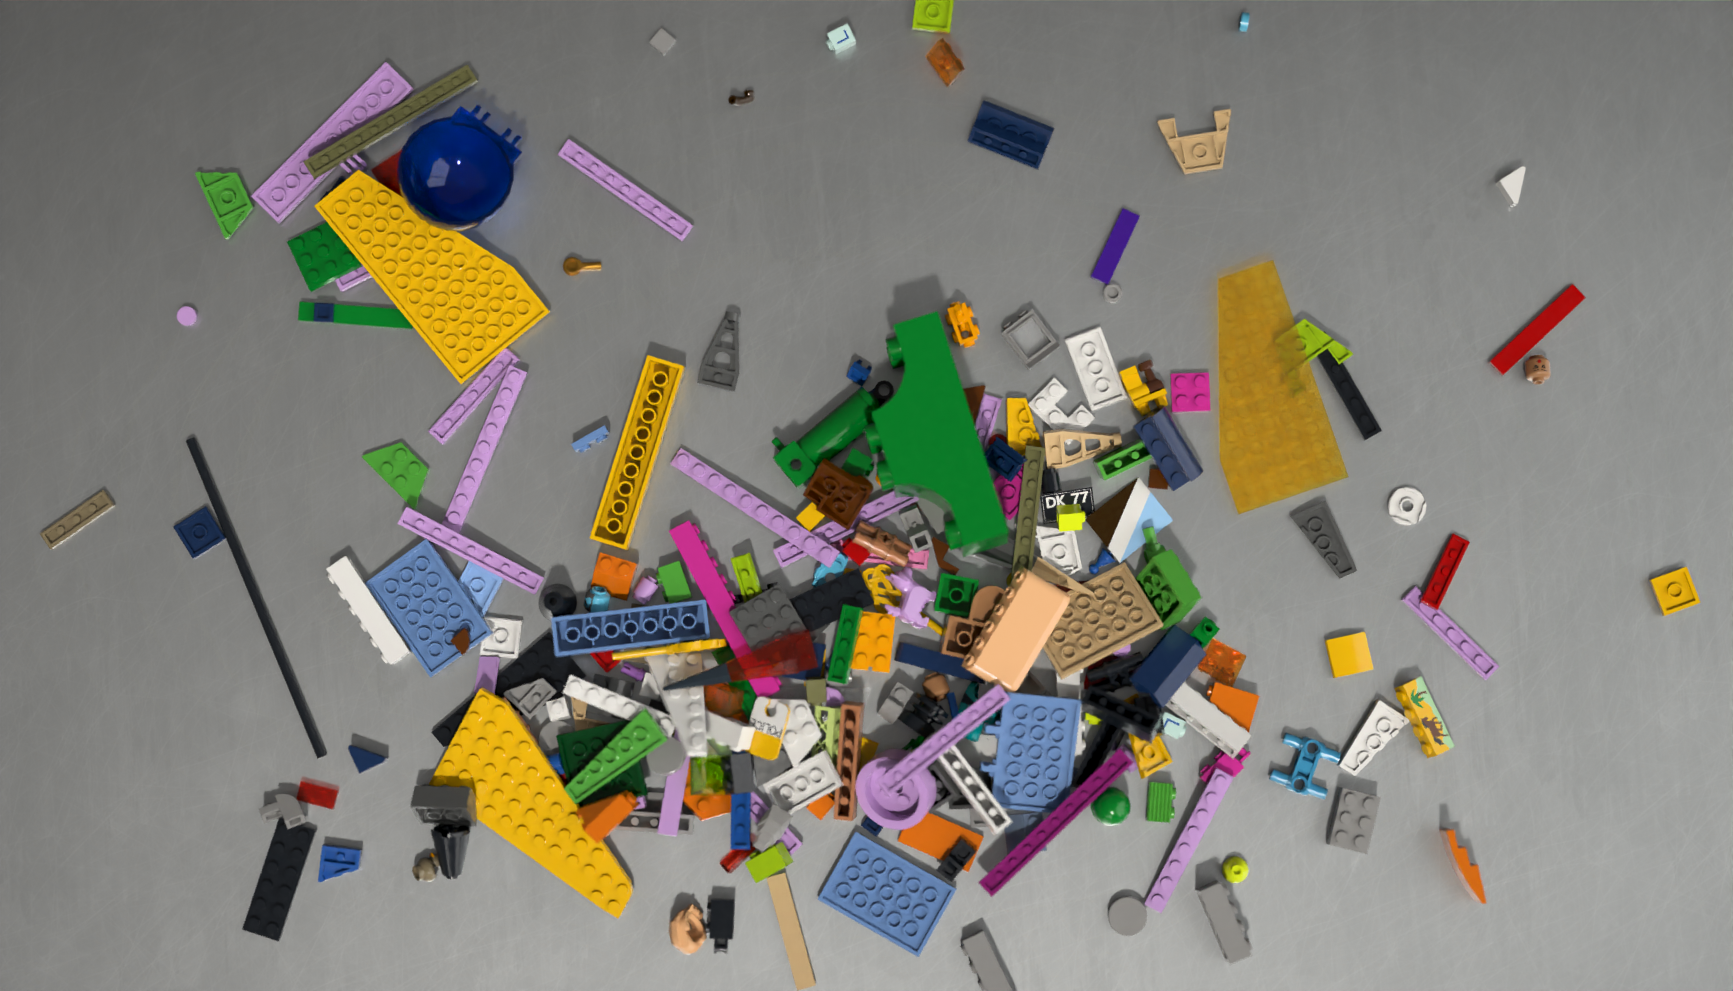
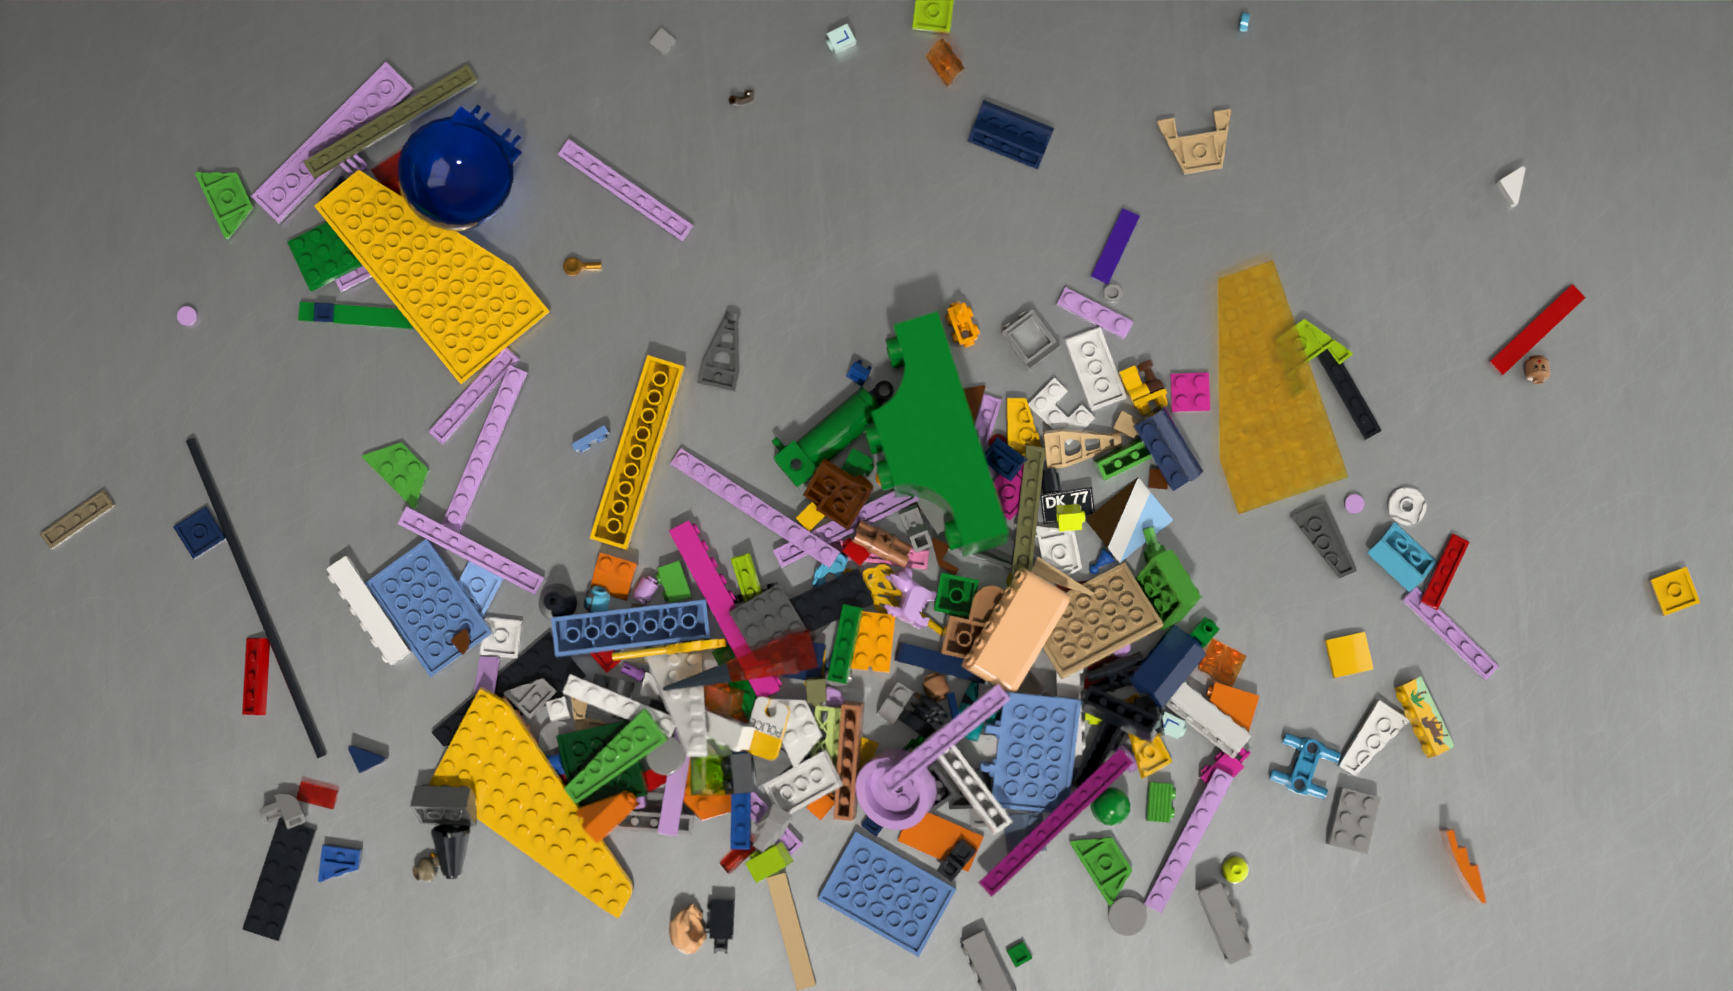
(256, 676): none -> red slope
(654, 780): none -> red brick
(1019, 954): none -> green tile
(1094, 313): none -> lavender plate
(1104, 864): none -> bright green wing
(1124, 425): none -> tan brick
(1354, 504): none -> lavender tile
(1402, 557): none -> medium azure slope

